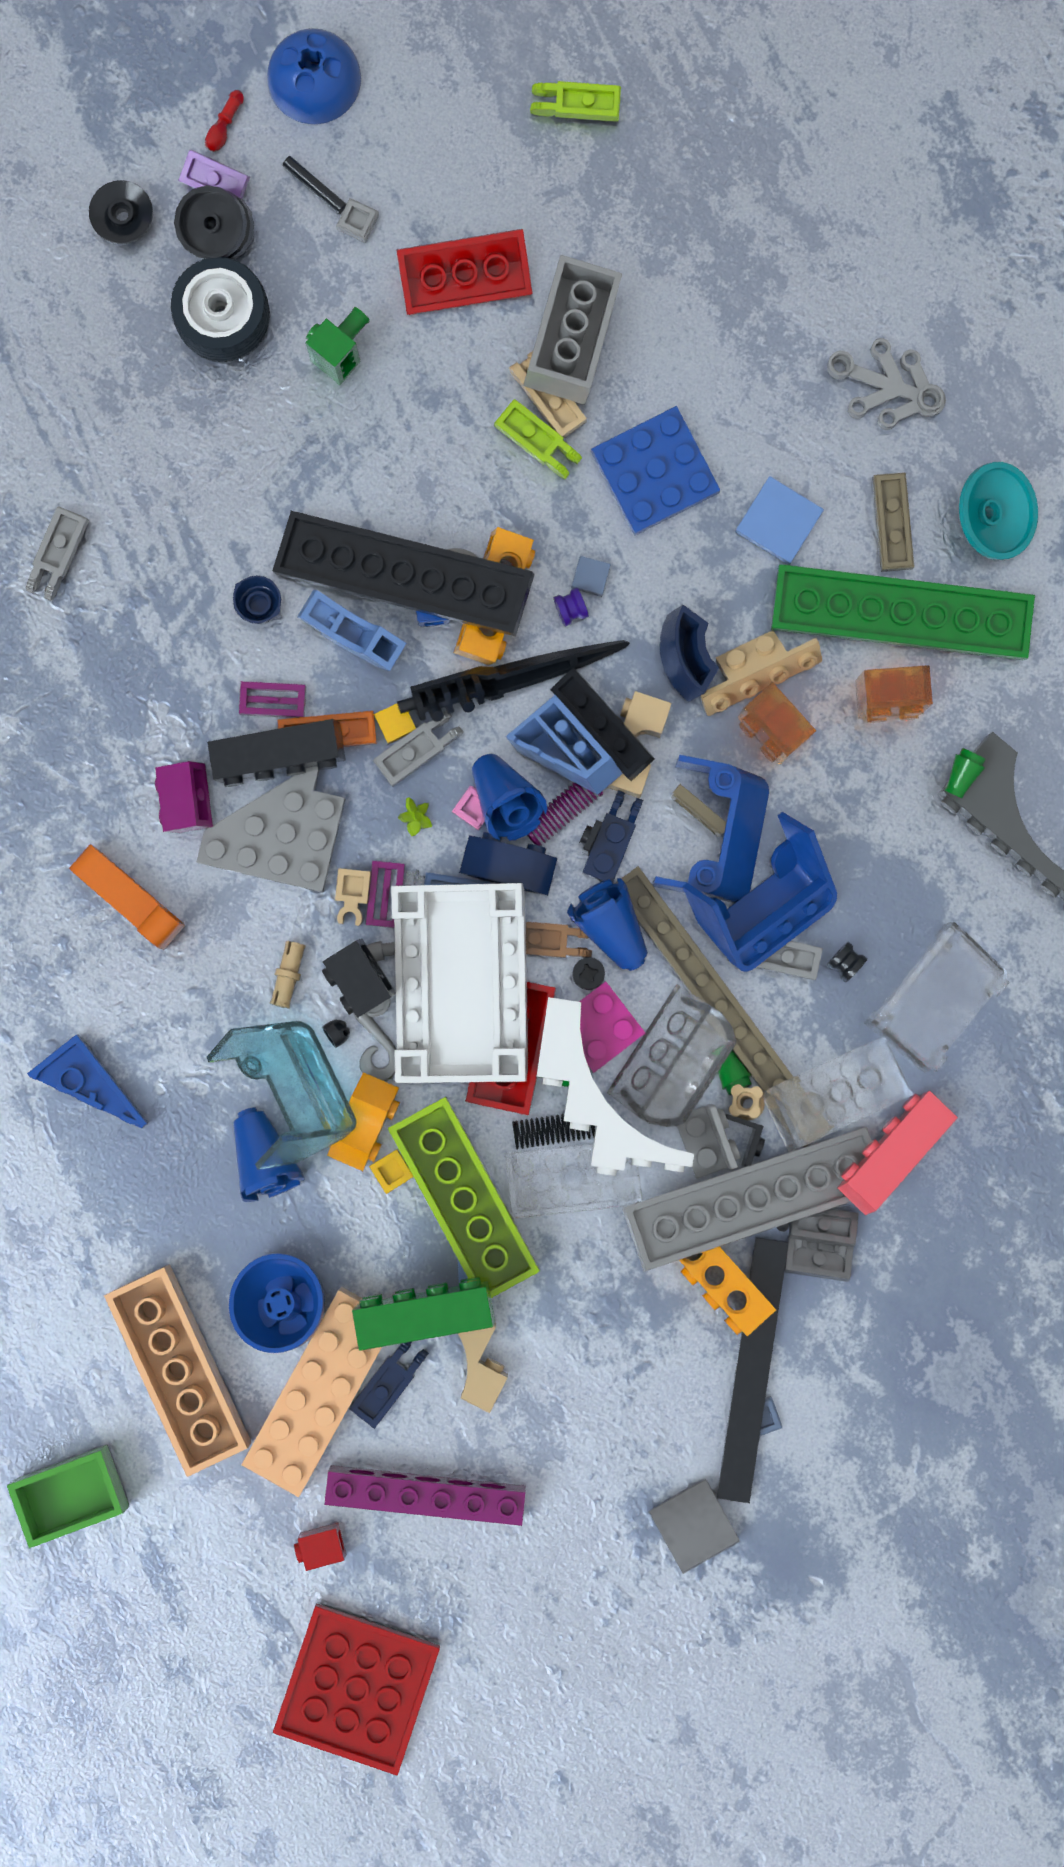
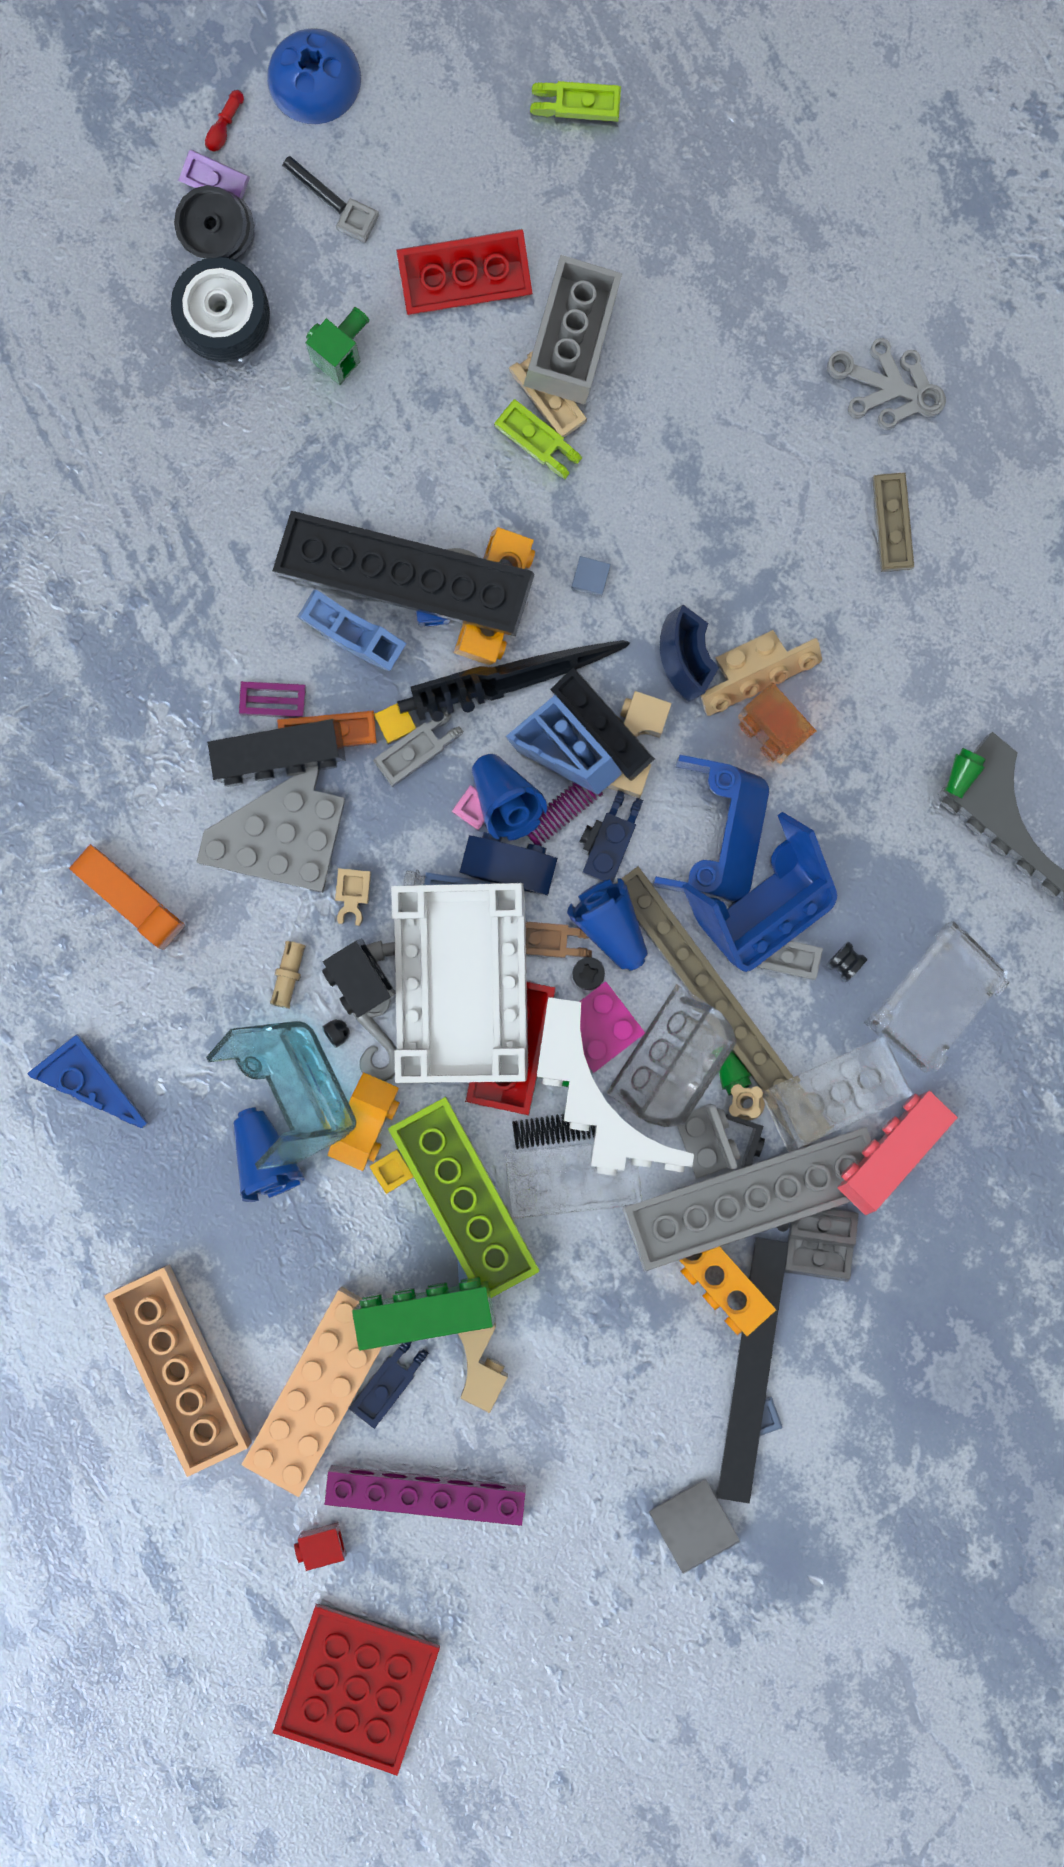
(57, 550): light grey hinge -> none
(68, 1496): bright green piece -> none
(117, 198): black dish -> none
(183, 797): magenta brick -> none
(257, 600): dark blue hat -> none
(261, 1298): blue piece -> none
(388, 866): magenta tile -> none
(415, 817): lime plant -> none
(571, 607): dark purple wheel -> none
(655, 470): blue plate -> none
(699, 810): dark tan tile -> none
(779, 520): medium blue tile -> none
(893, 692): clear orange brick -> none
(903, 612): green plate -> none
(998, 510): teal dish -> none

